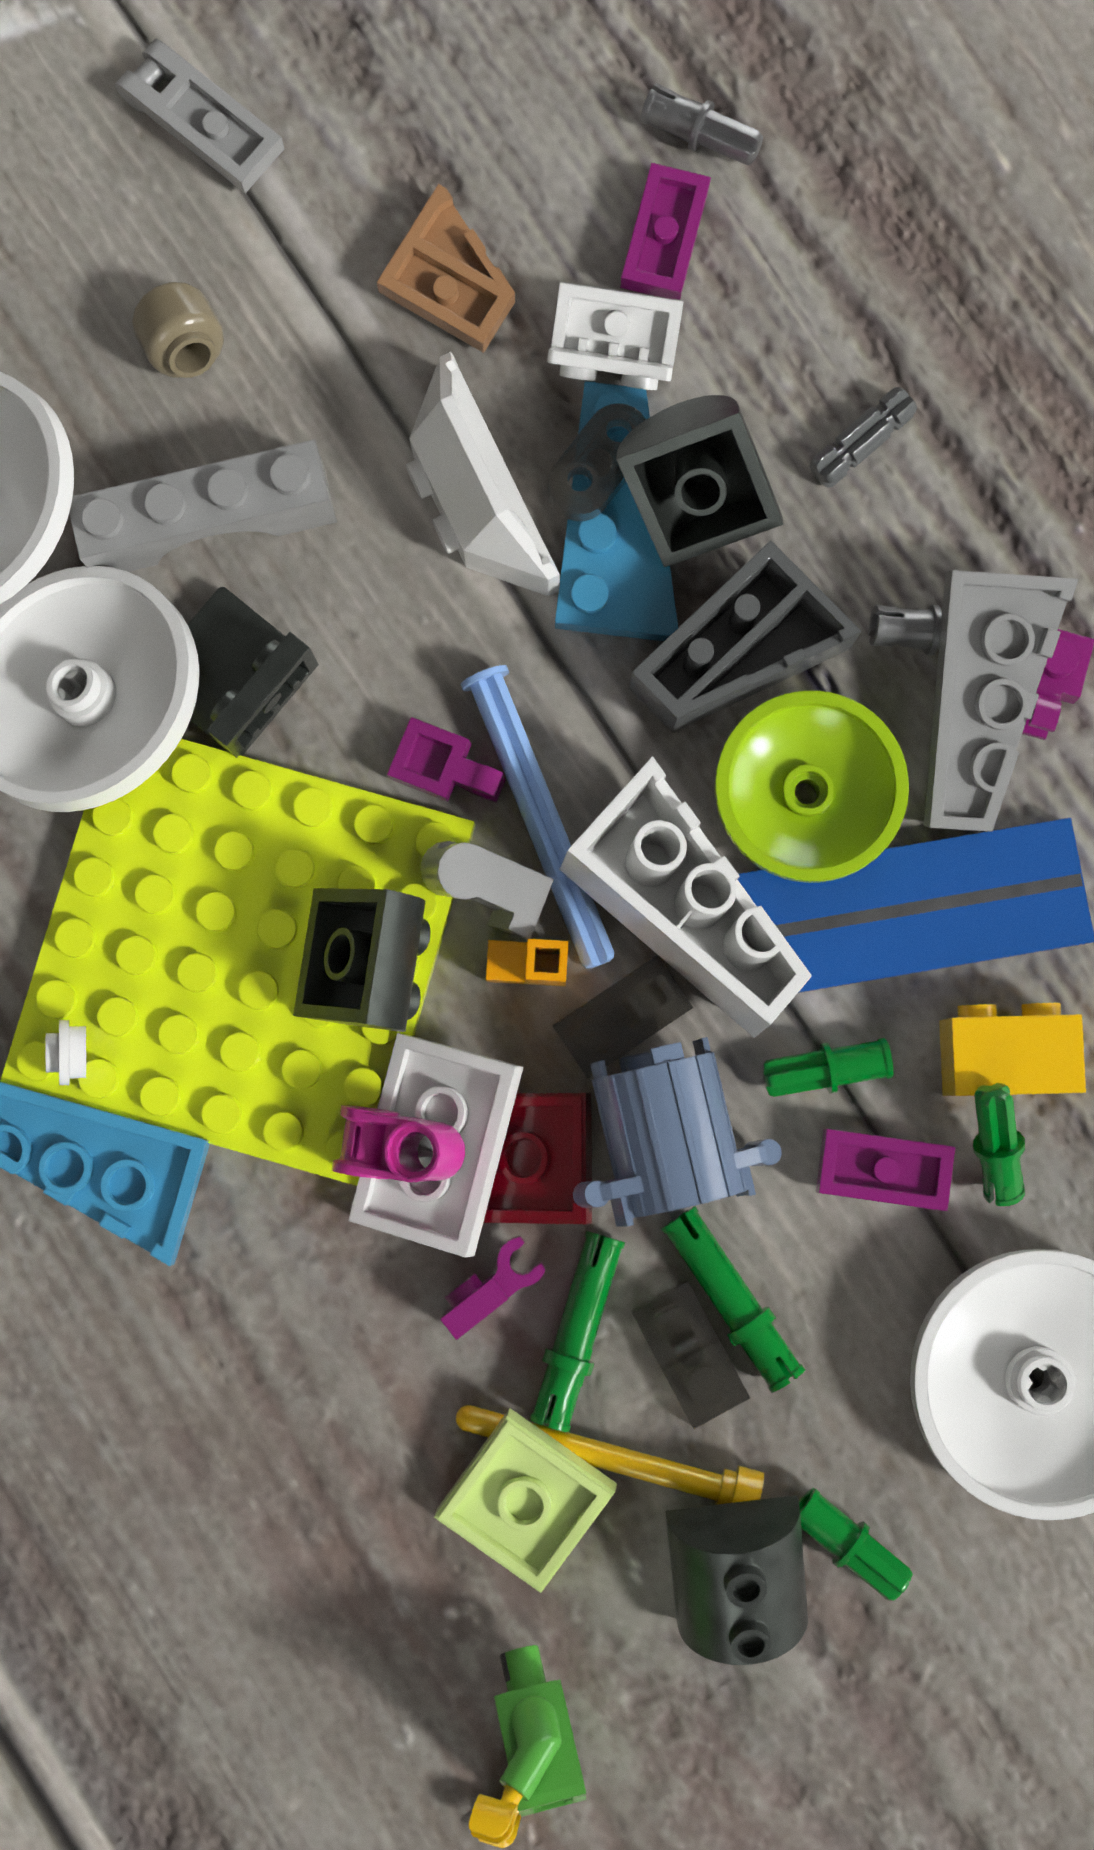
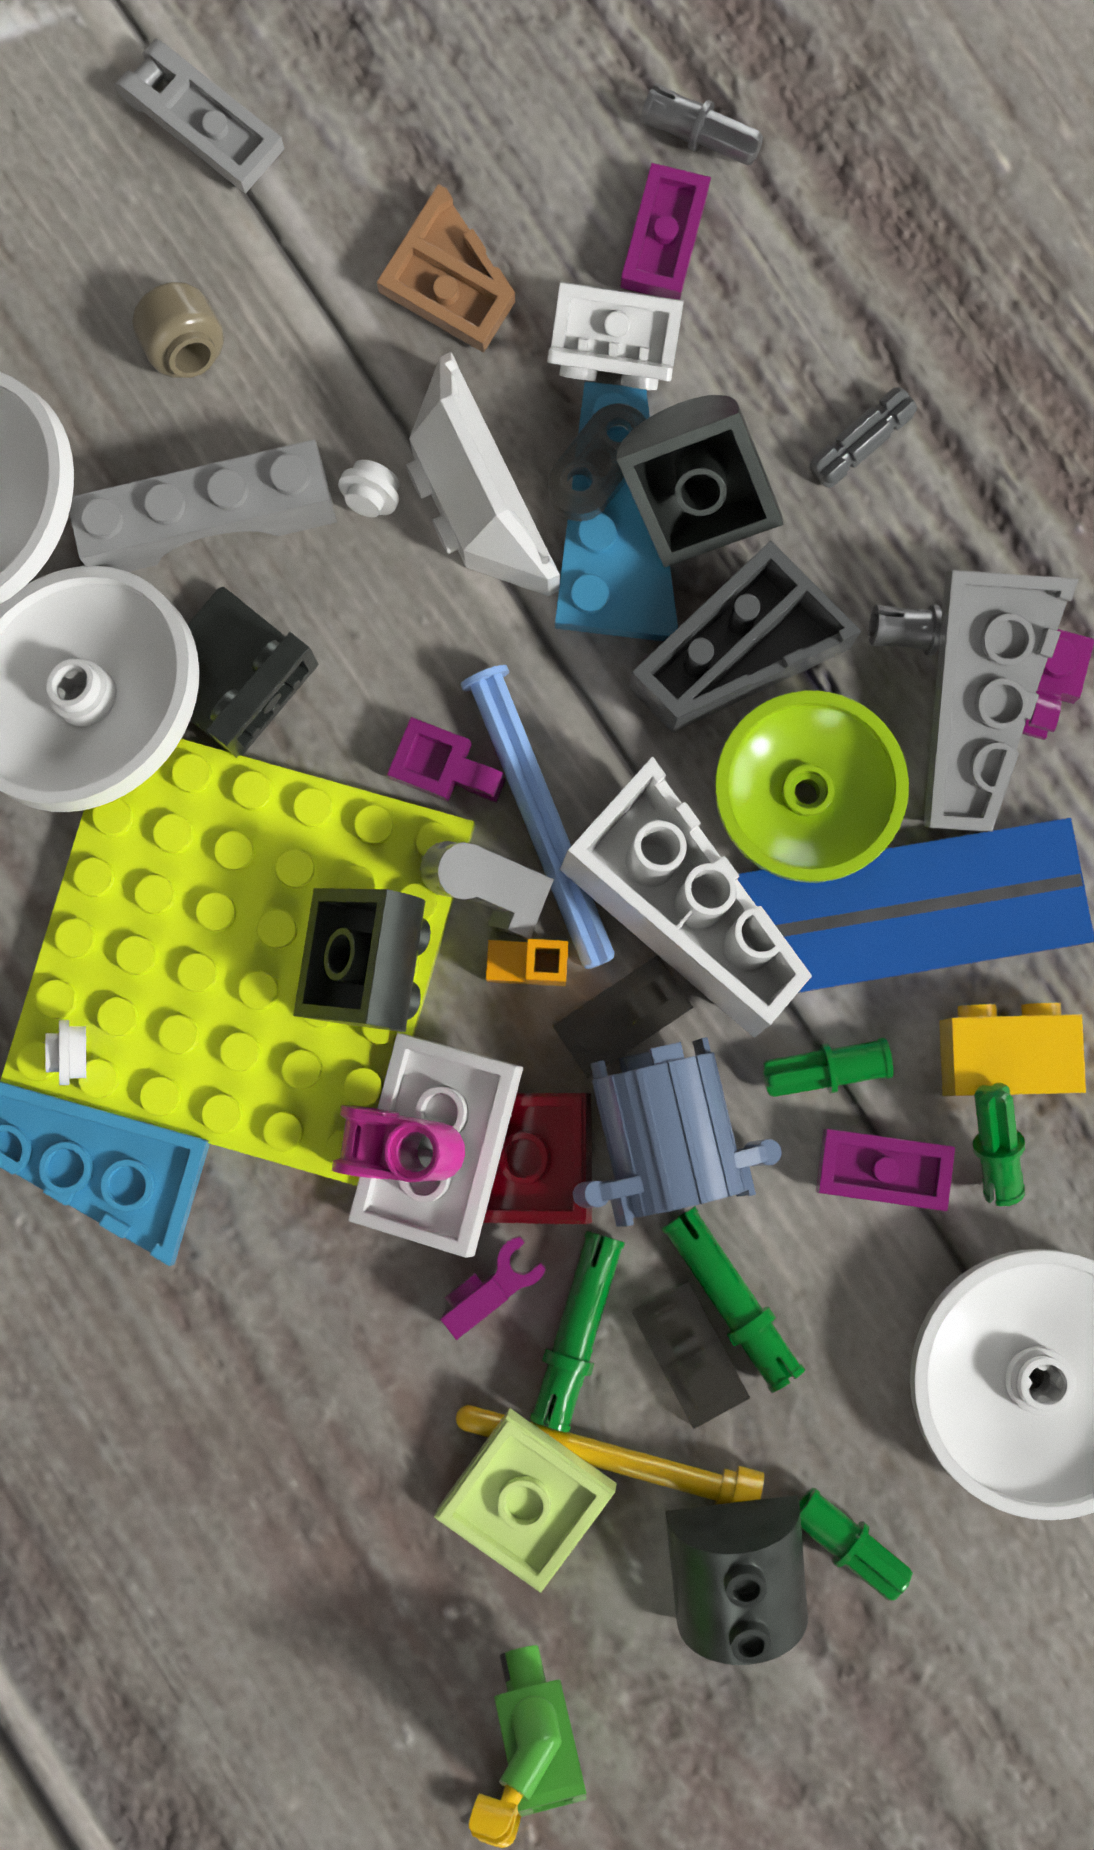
(370, 488): none -> white plate

